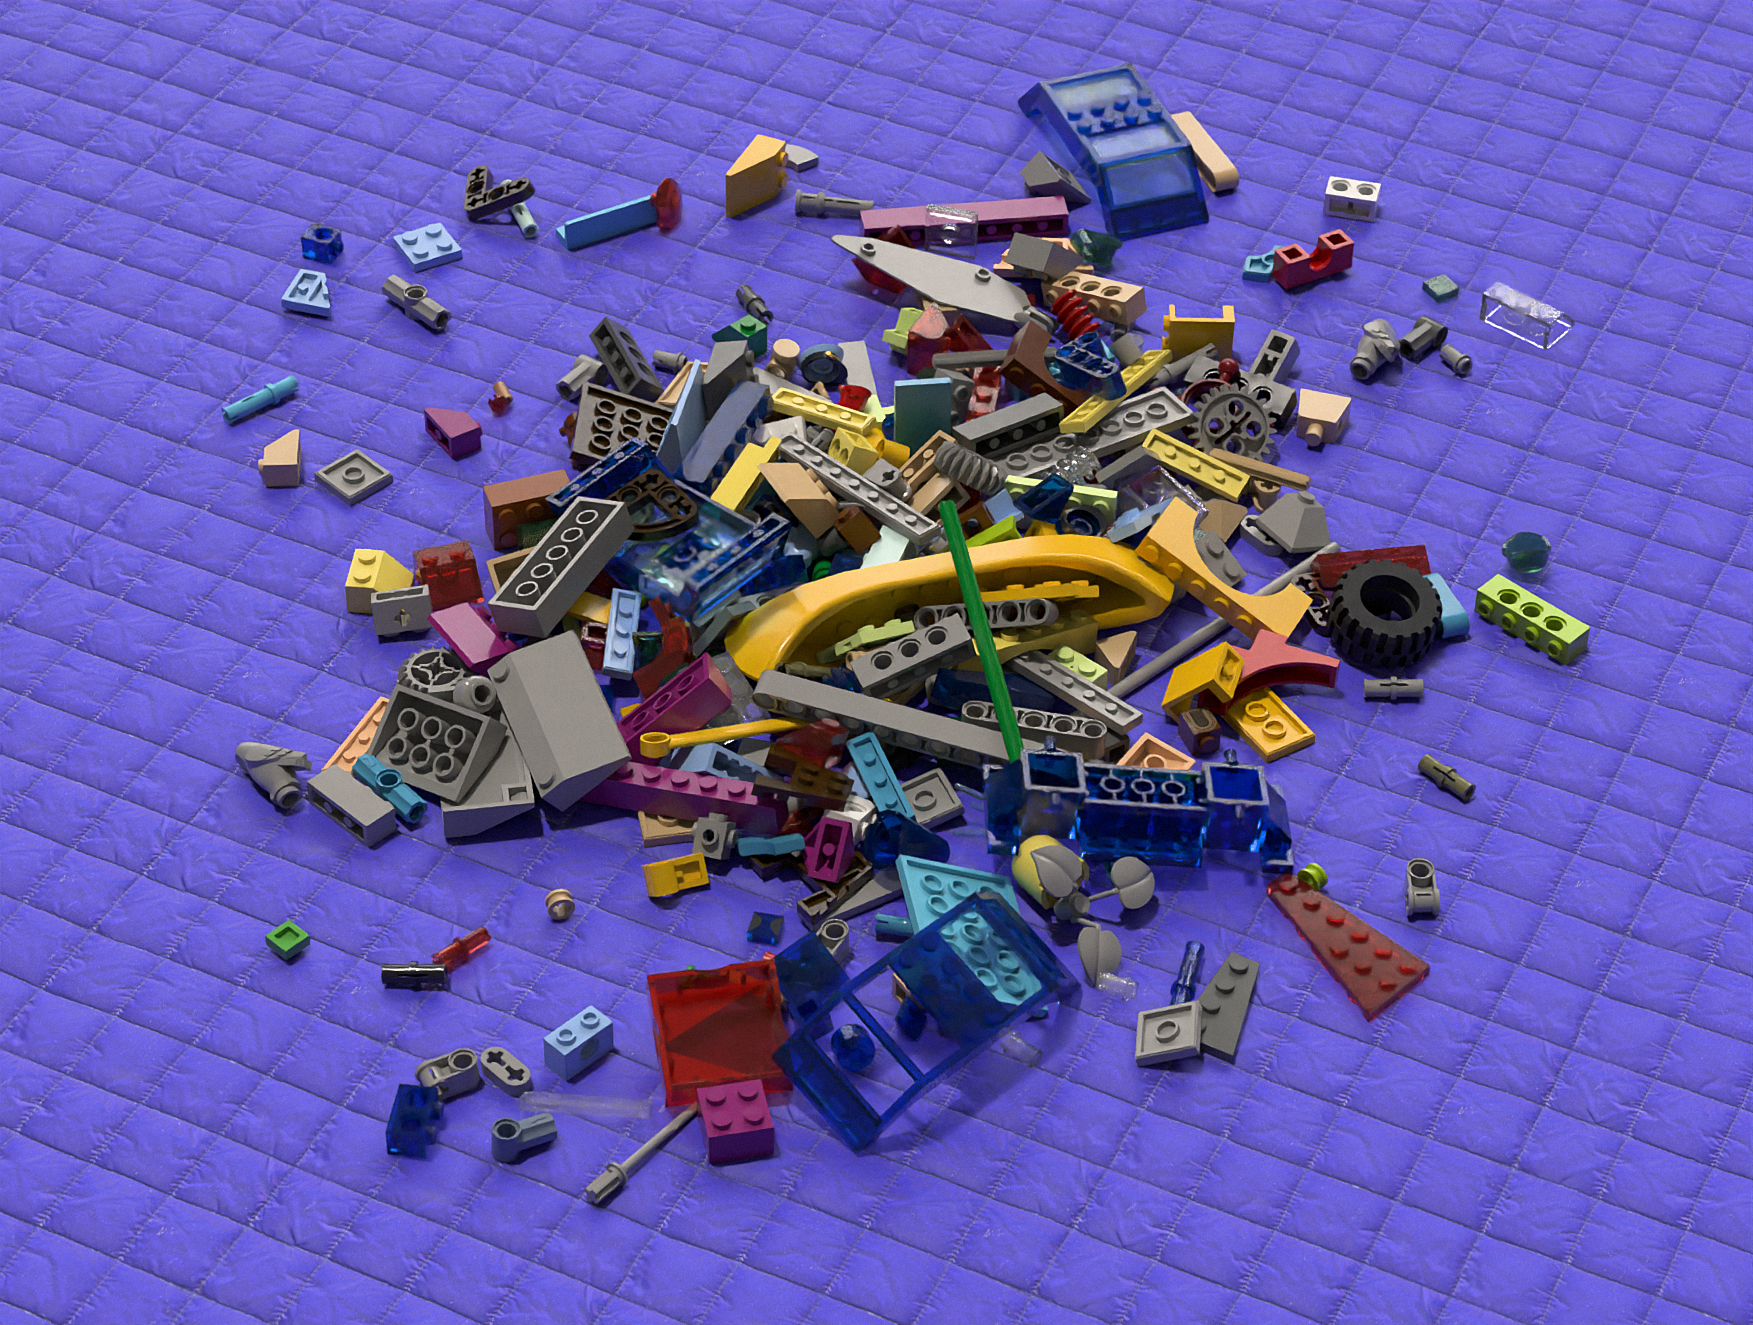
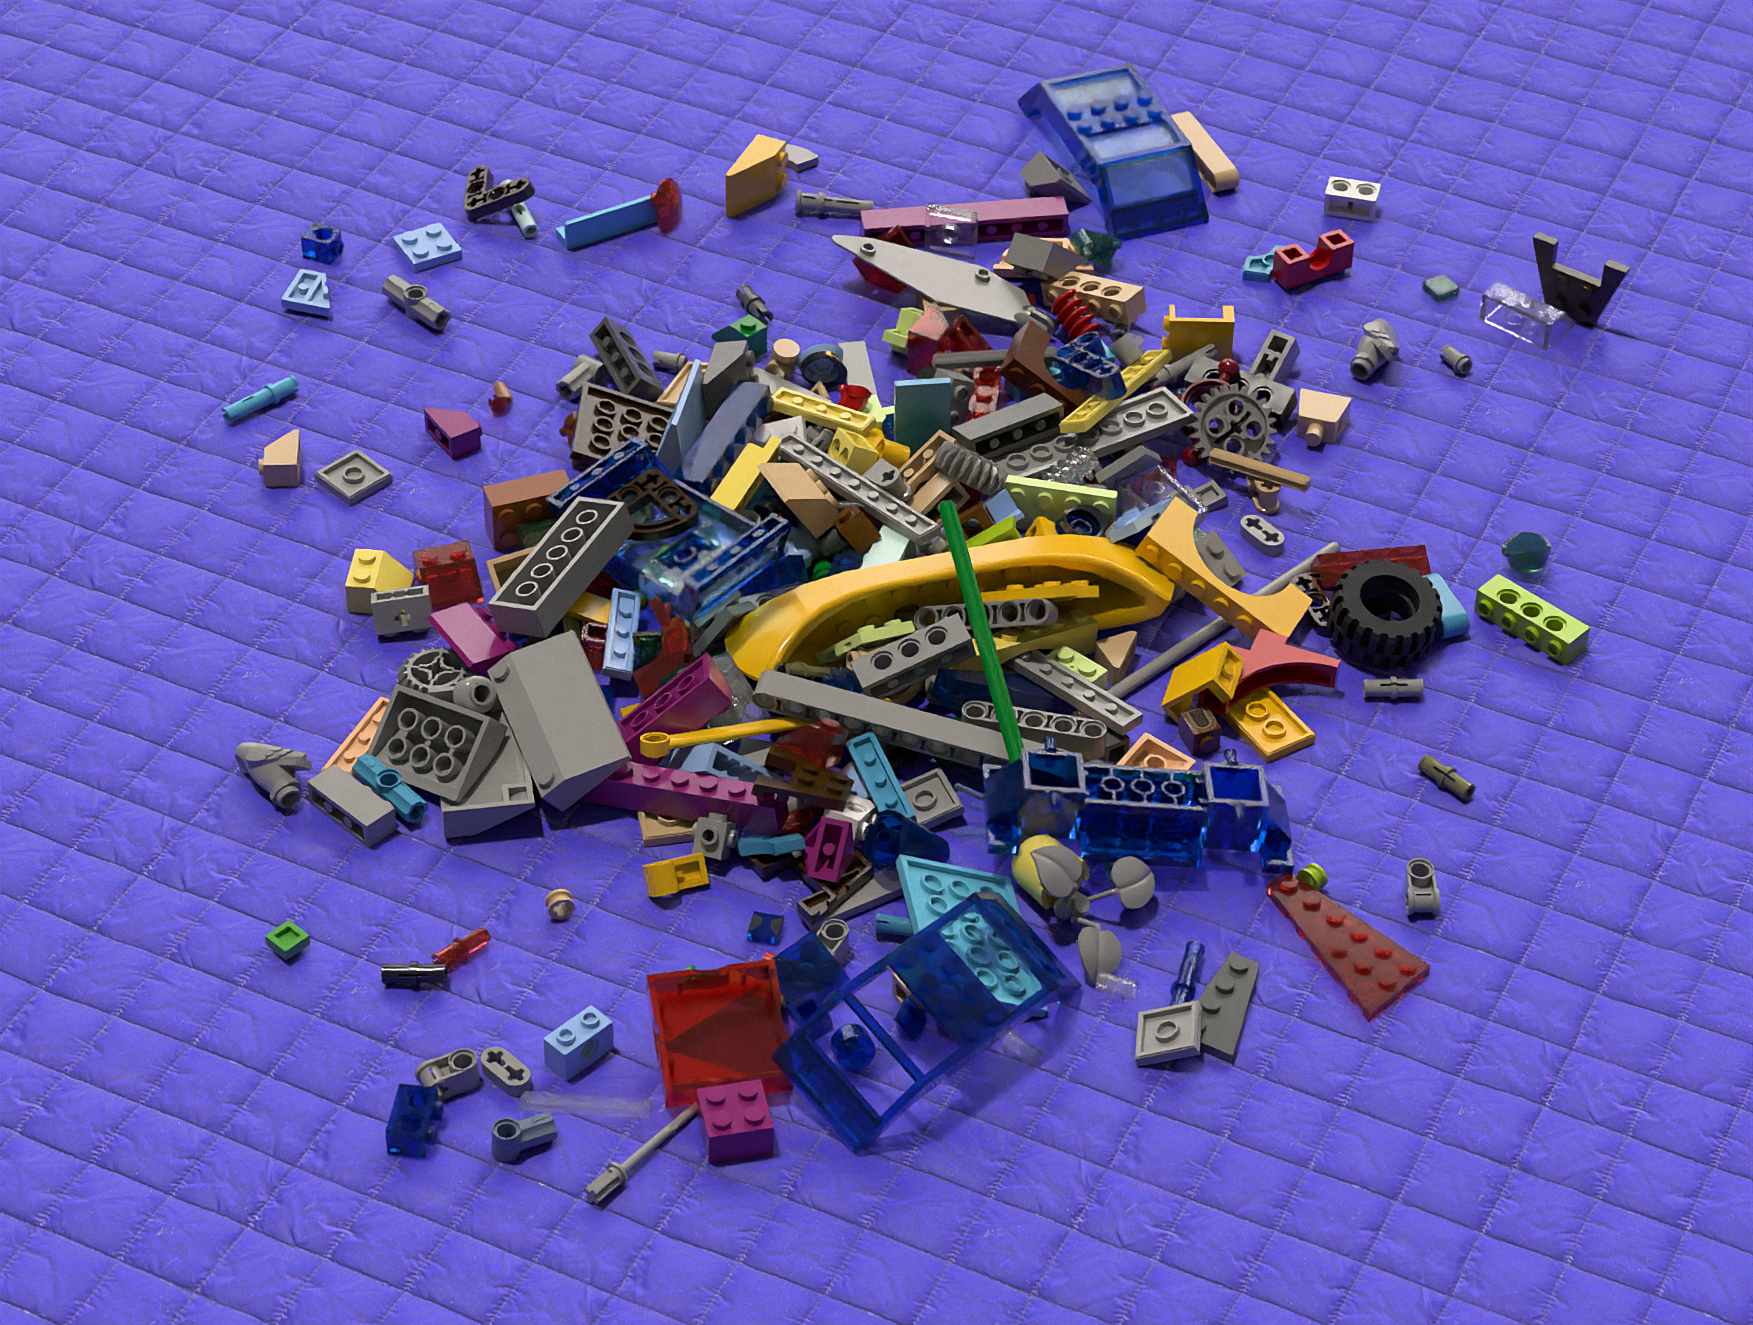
(1046, 499): clear blue slope -> none
(1198, 466): light yellow panel -> none
(1223, 518): tan slope -> none
(1296, 523): light grey slope -> none
(1424, 334): dark grey piece -> none
(1572, 291): none -> wing

